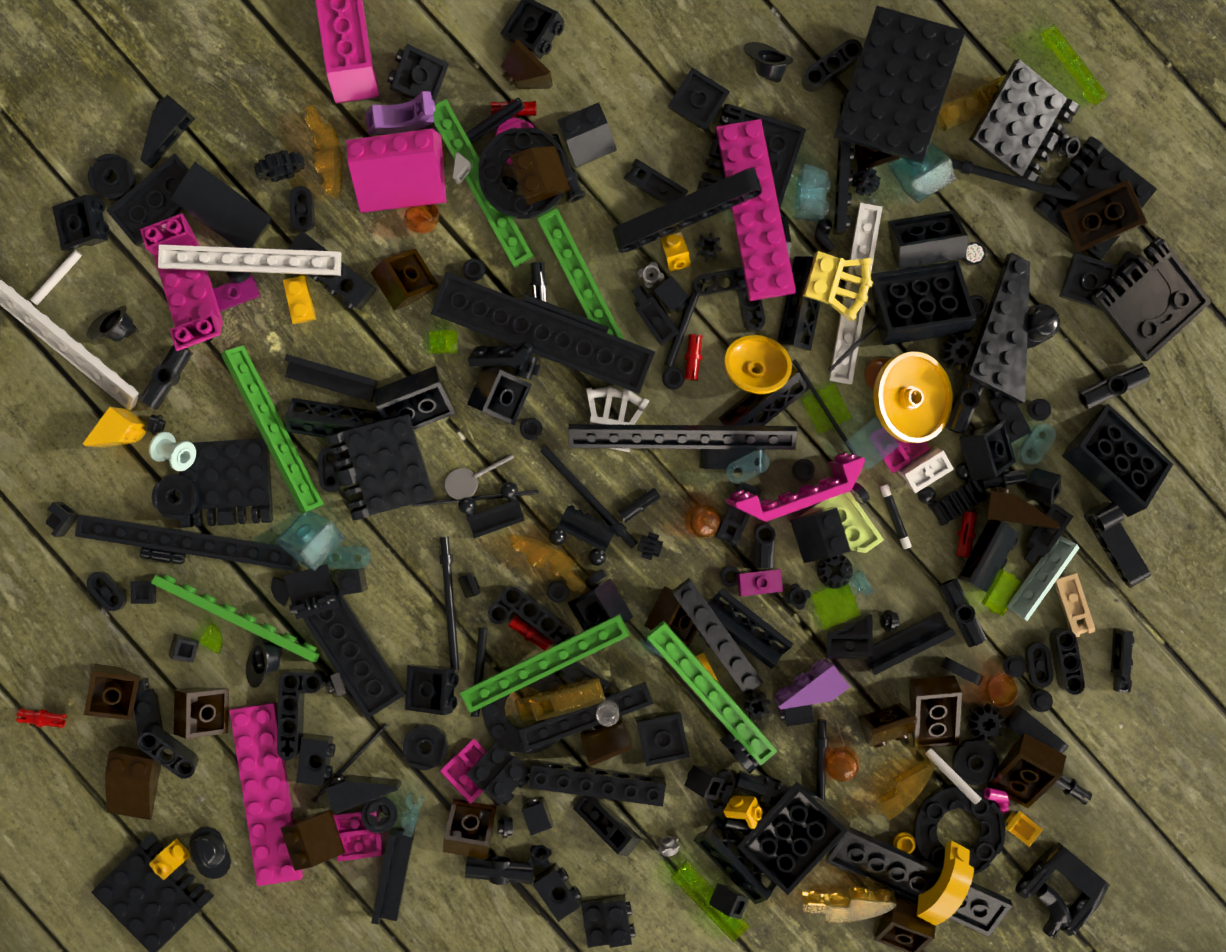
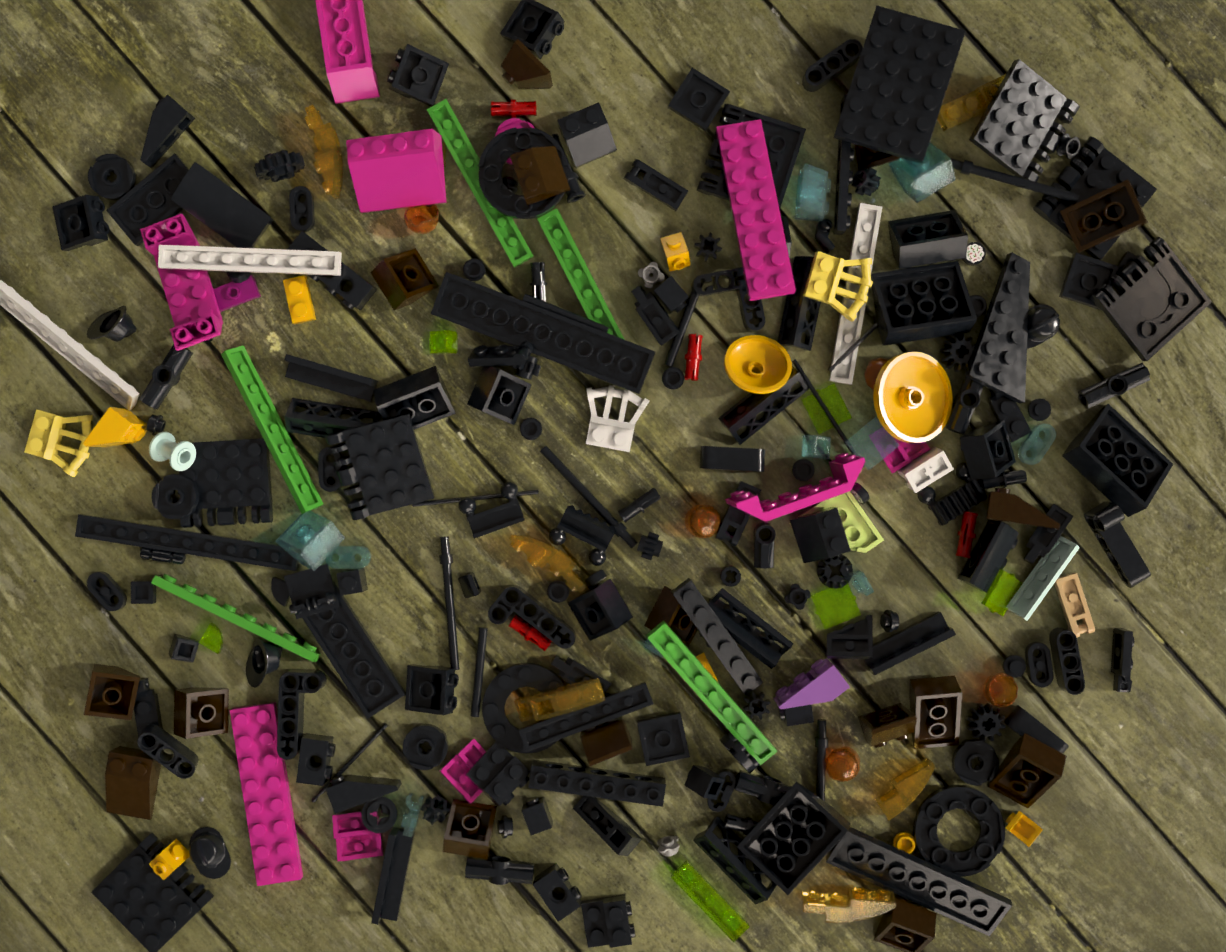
(41, 718): red pin -> none
(47, 435): none -> light yellow plate
(56, 277): white bar -> none
(61, 518): black panel -> none
(312, 840): dark brown slope -> none
(334, 685): black plate -> none
(401, 117): medium lavender arch -> none
(435, 809): none -> black gear
(461, 168): light grey slope -> none
(464, 482): light grey piece -> none
(495, 120): black axle -> none
(539, 850): black plate -> none
(545, 663): bright green plate -> none
(607, 709): clear wheel -> none
(682, 436): black plate -> none
(687, 210): black beam -> none
(728, 901): black panel -> none
(744, 808): yellow bracket -> none
(747, 466): clear light blue plate -> none
(759, 582): magenta plate -> none
(768, 60): black piece -> none
(816, 446): none -> clear light blue slope
(895, 516): black bar -> none
(951, 888): yellow arch -> none
(953, 776): white bar -> none
(962, 671): black beam -> none
(968, 625): black piece -> none
(999, 797): dark pink arm -> none
(1041, 700): black plate -> none
(1043, 486): black panel -> none
(1056, 41): clear neon green plate -> none
(1057, 907): black arm -> none
(1071, 788): black axle -> none
(1077, 872): black connector -> none

